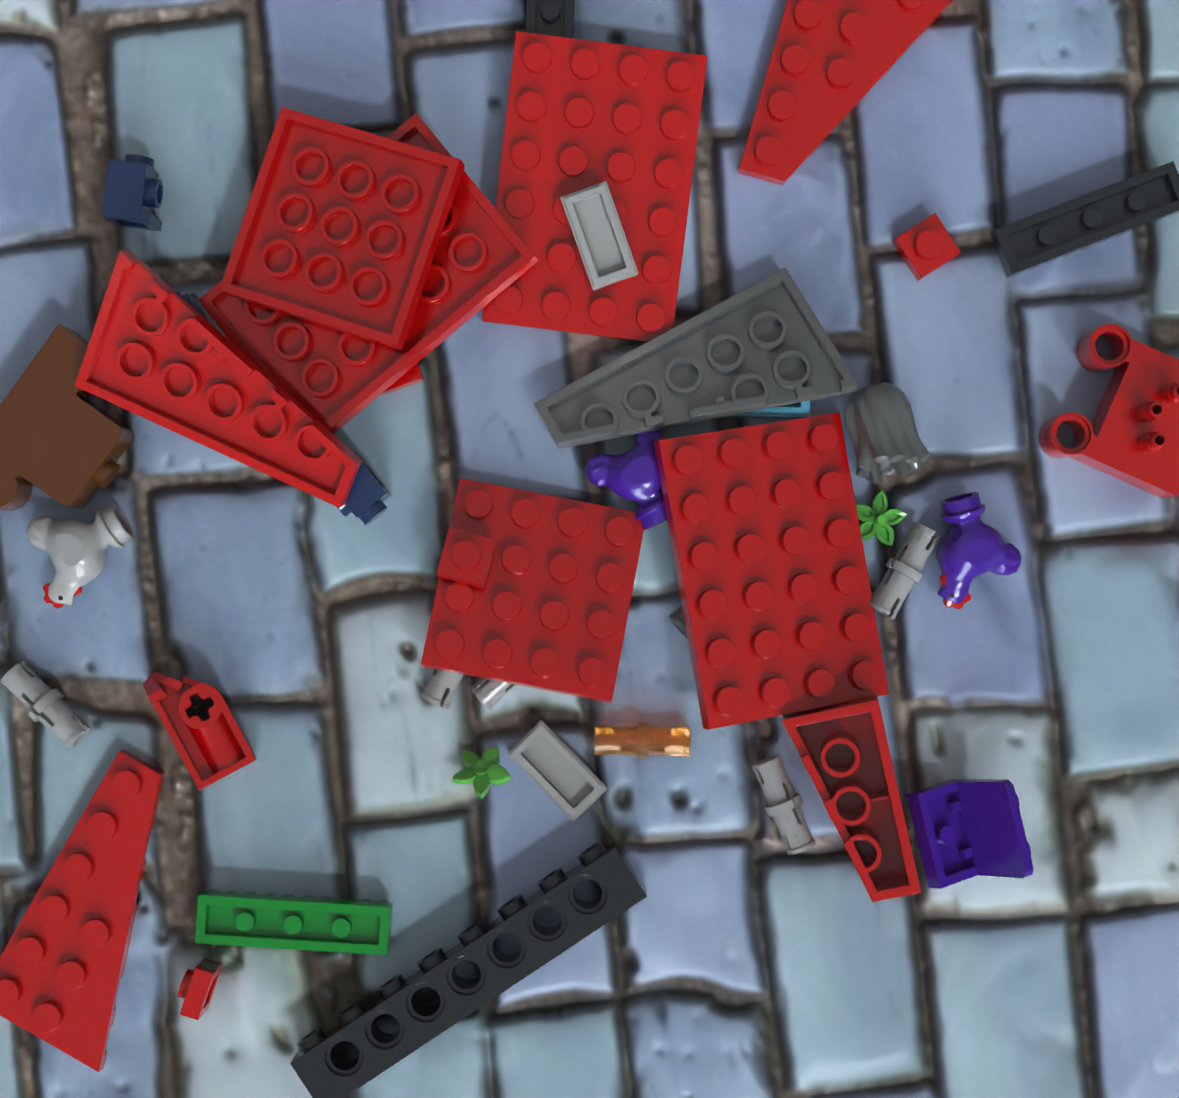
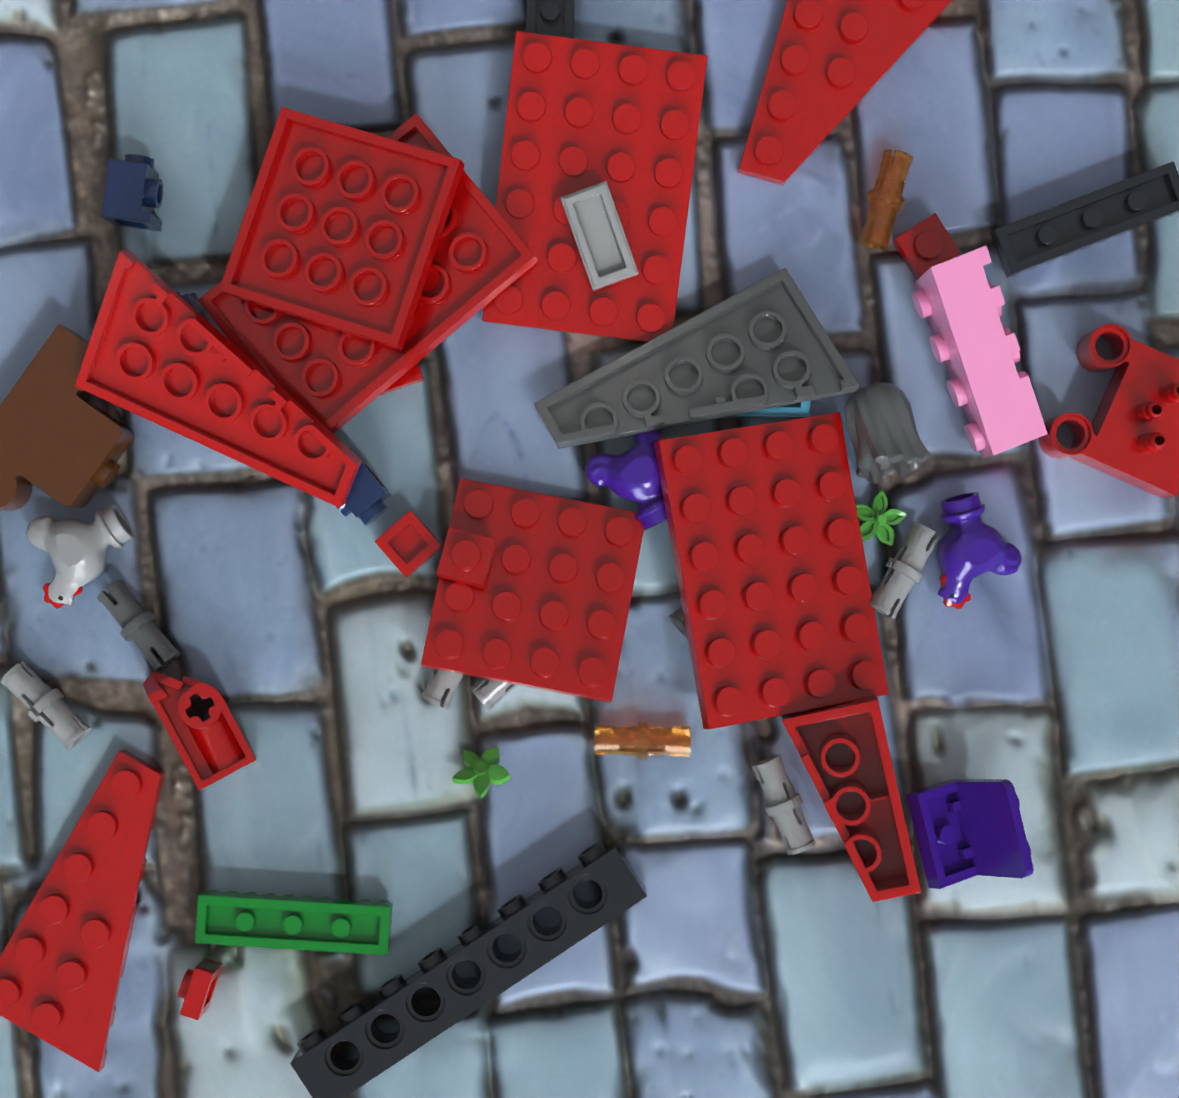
(138, 625): none -> dark grey pin
(408, 543): none -> red plate
(557, 770): light grey tile -> none
(885, 199): none -> clear orange pin
(978, 353): none -> bright pink wedge

